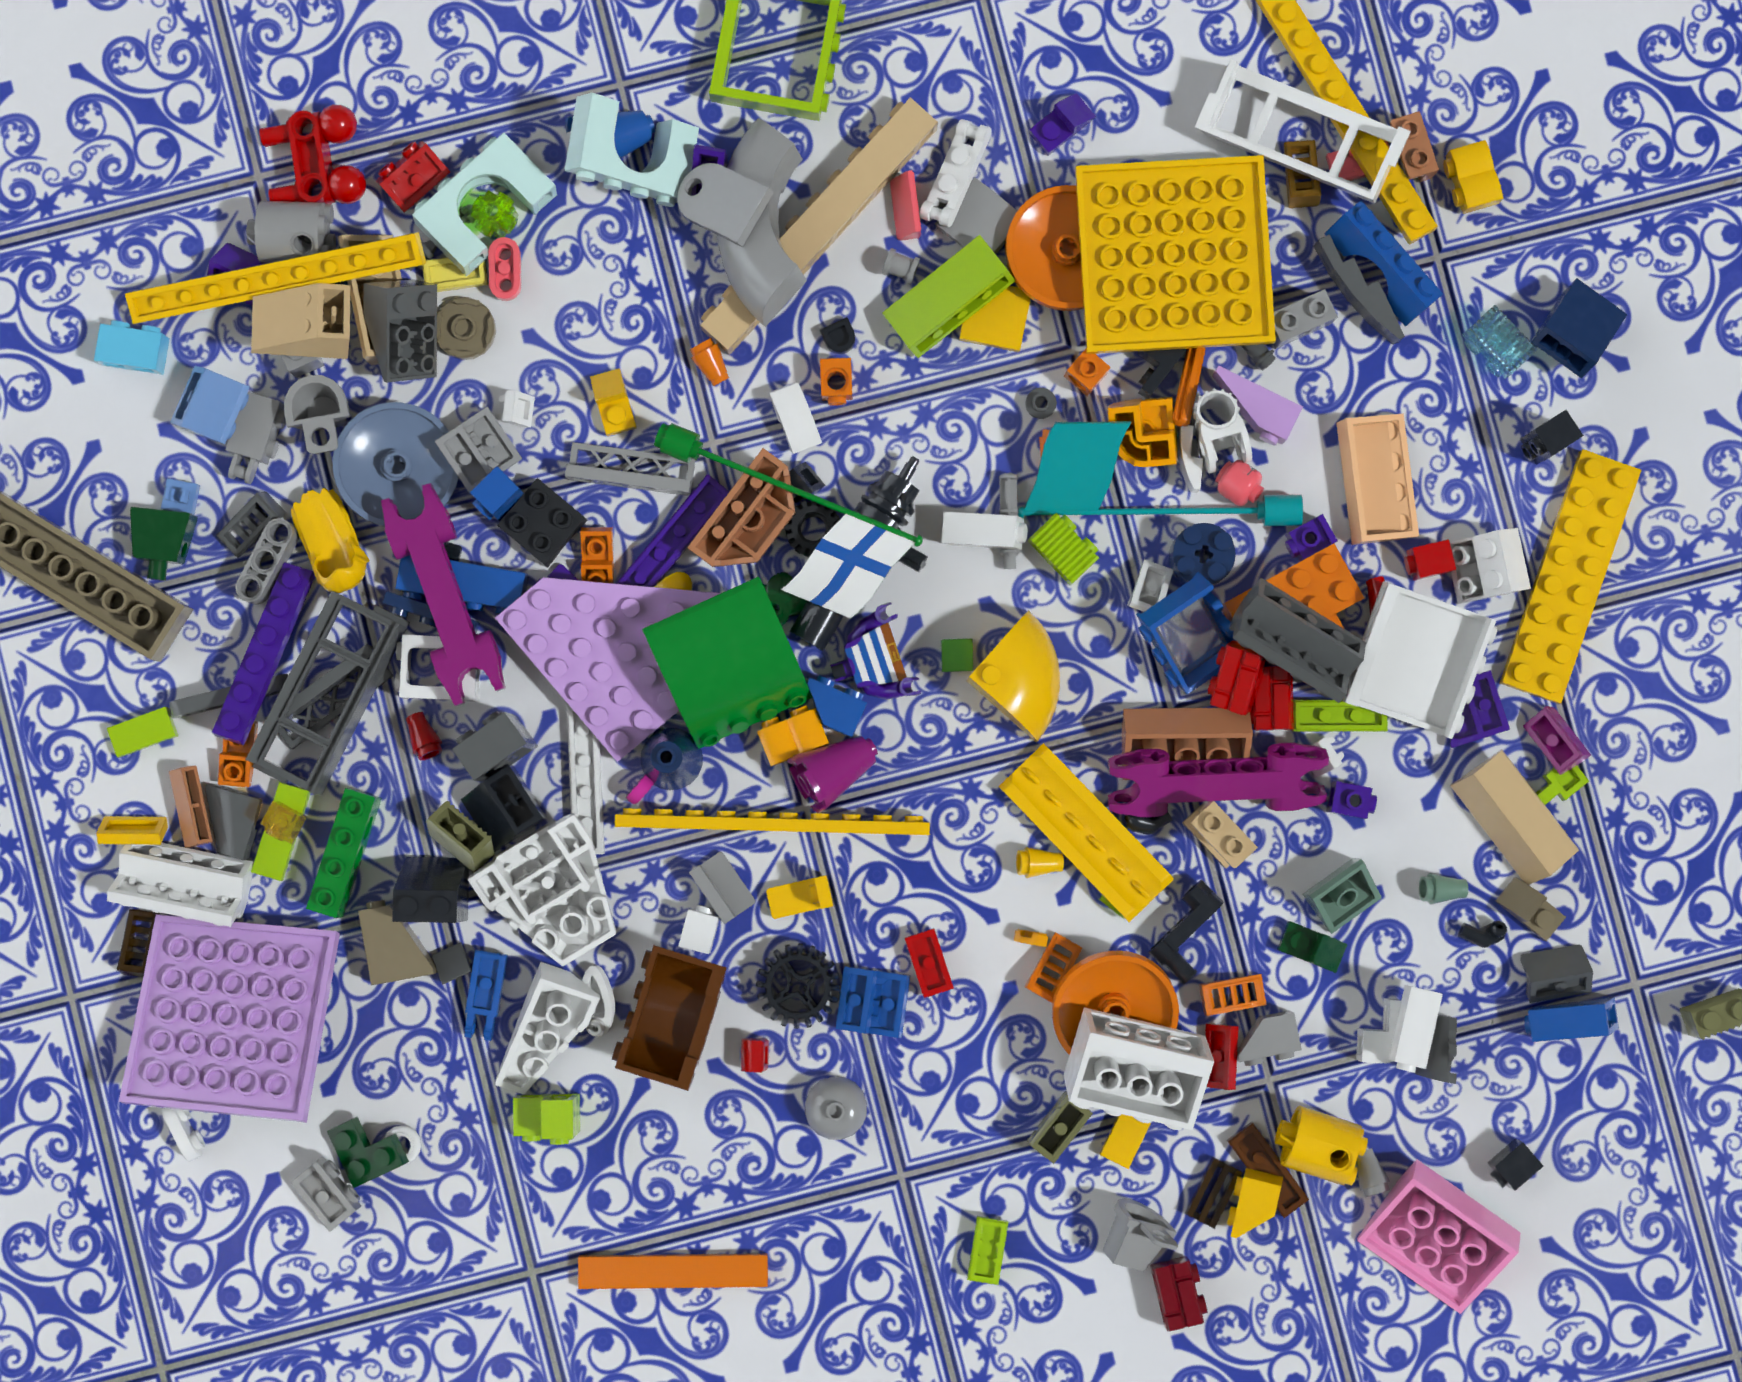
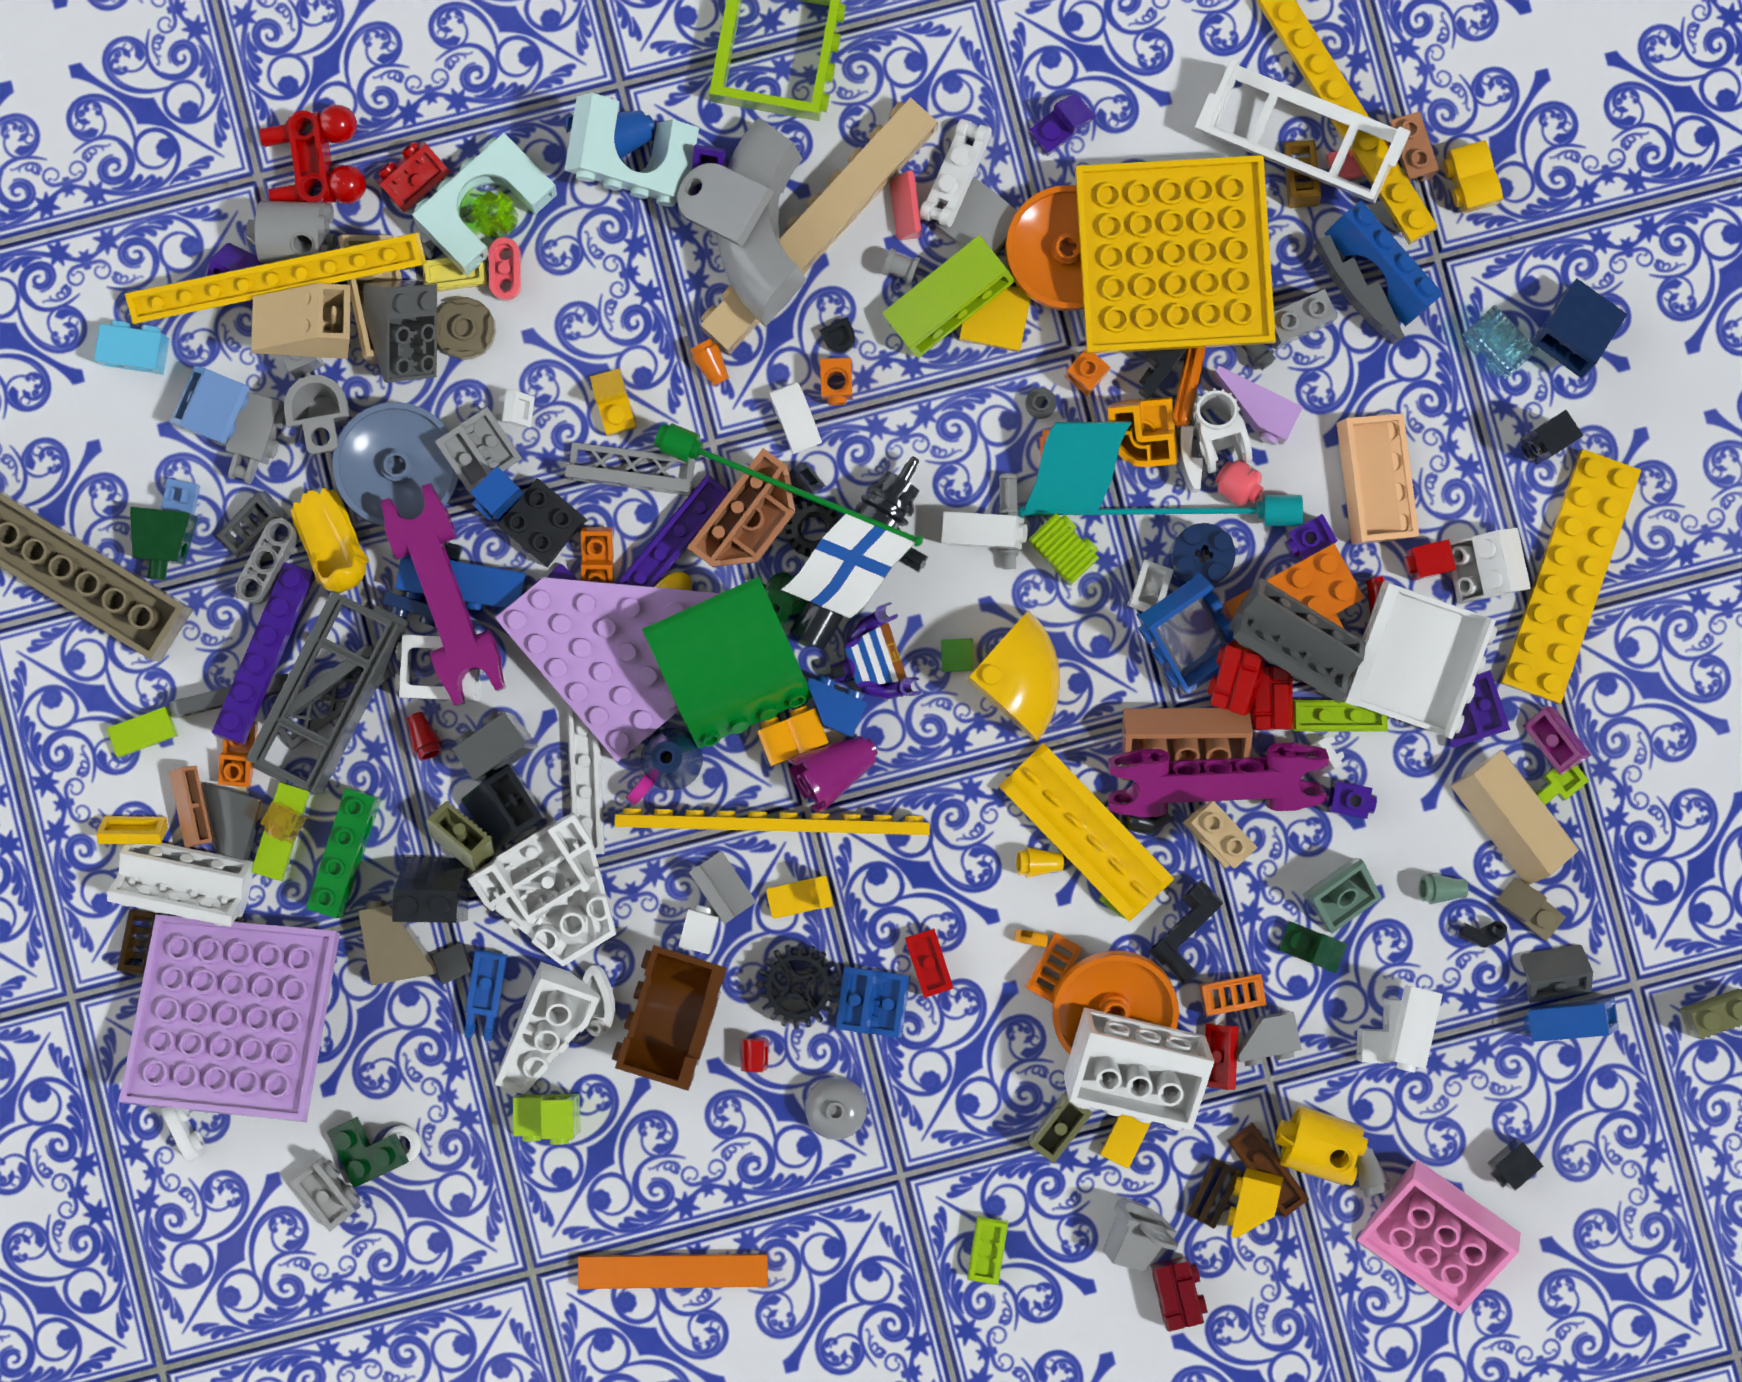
(1442, 1051): dark grey slope -> none

